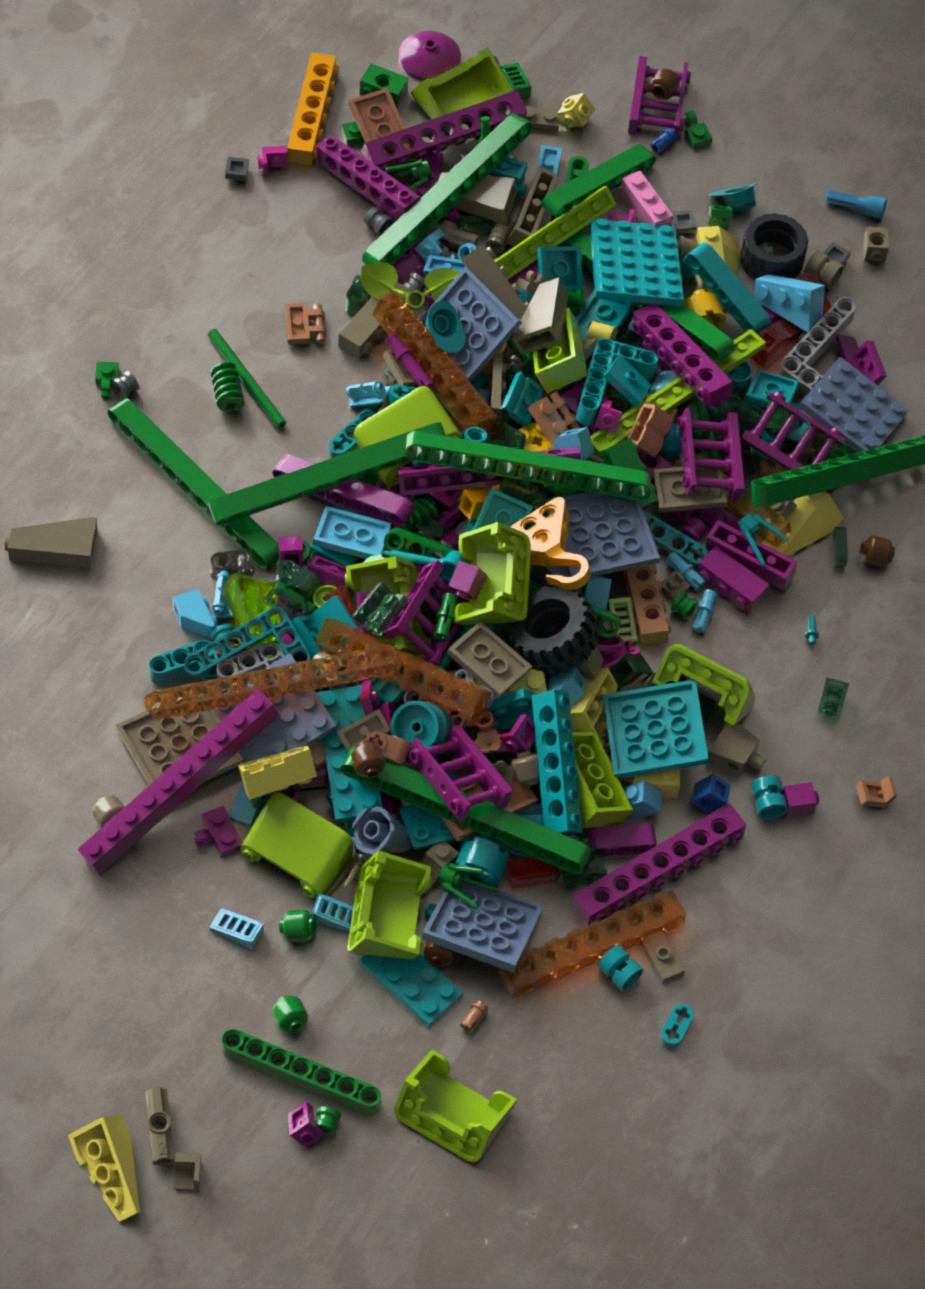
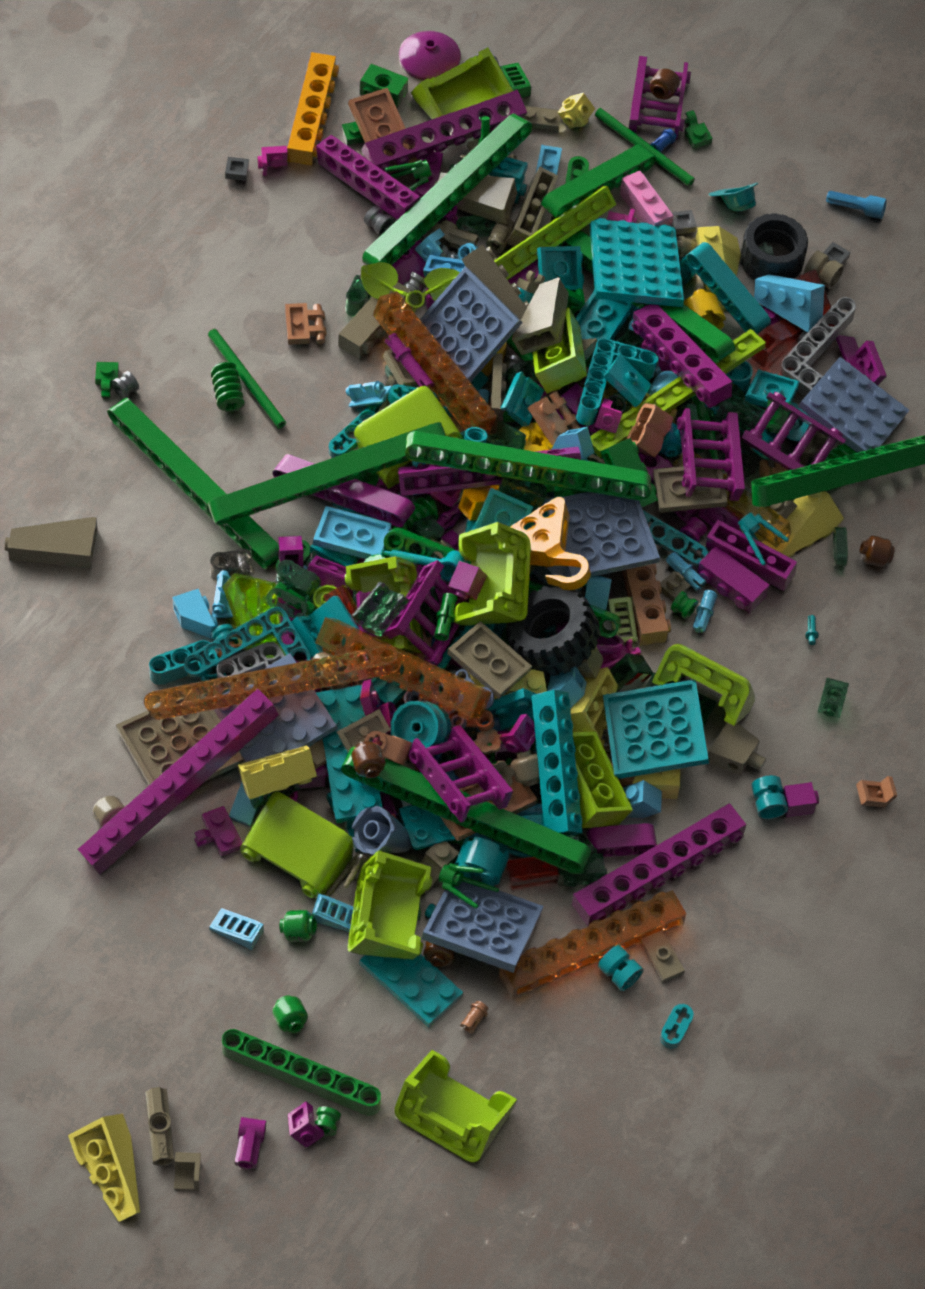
(250, 1136): none -> magenta piece
(445, 327): teal piece -> none
(601, 331): light yellow piece -> none
(634, 139): none -> green piece
(711, 793): blue brick -> none
(719, 216): green bracket -> none
(876, 243): dark tan brick -> none

